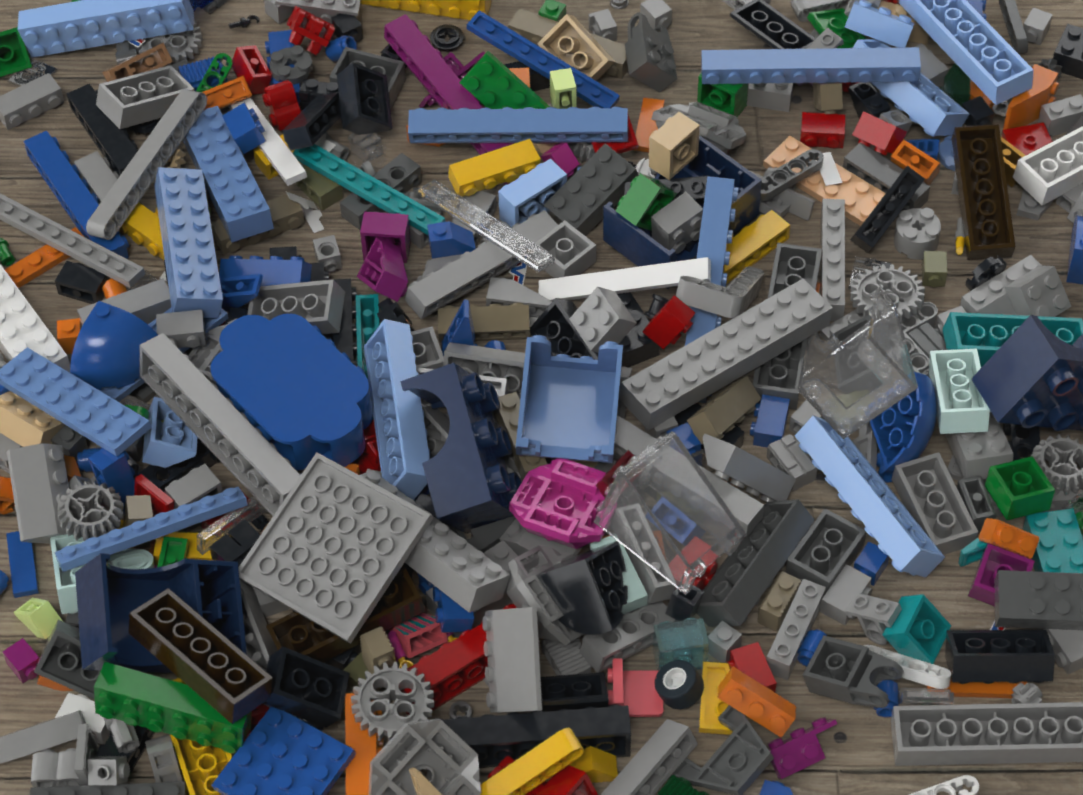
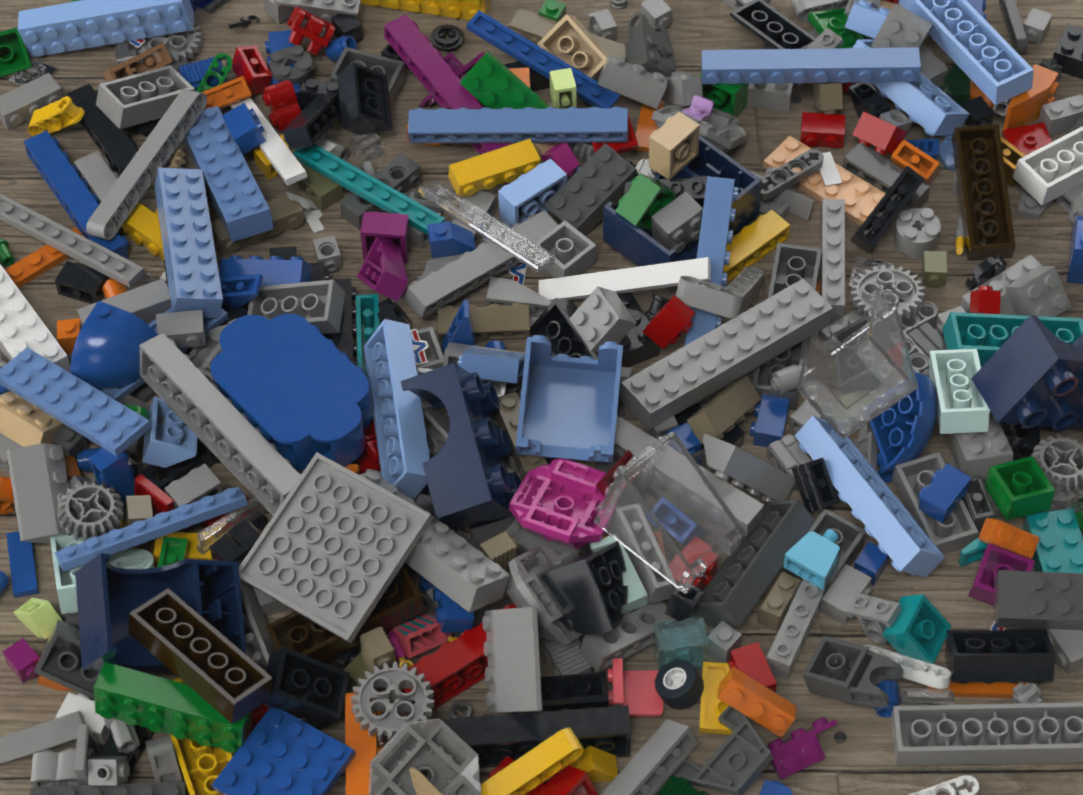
(55, 117): none -> yellow piece
(419, 347): none -> sticker
(493, 364): none -> medium blue brick
(500, 549): none -> dark tan brick
(632, 81): none -> light grey brick
(682, 88): none -> light grey brick
(700, 108): none -> lavender bracket
(786, 379): none -> light grey brick
(809, 646): blue brick -> none
(814, 557): none -> medium azure torso
(815, 485): none -> black brick
(902, 30): none -> light grey brick
(944, 492): none -> blue brick
(985, 300): none -> red brick

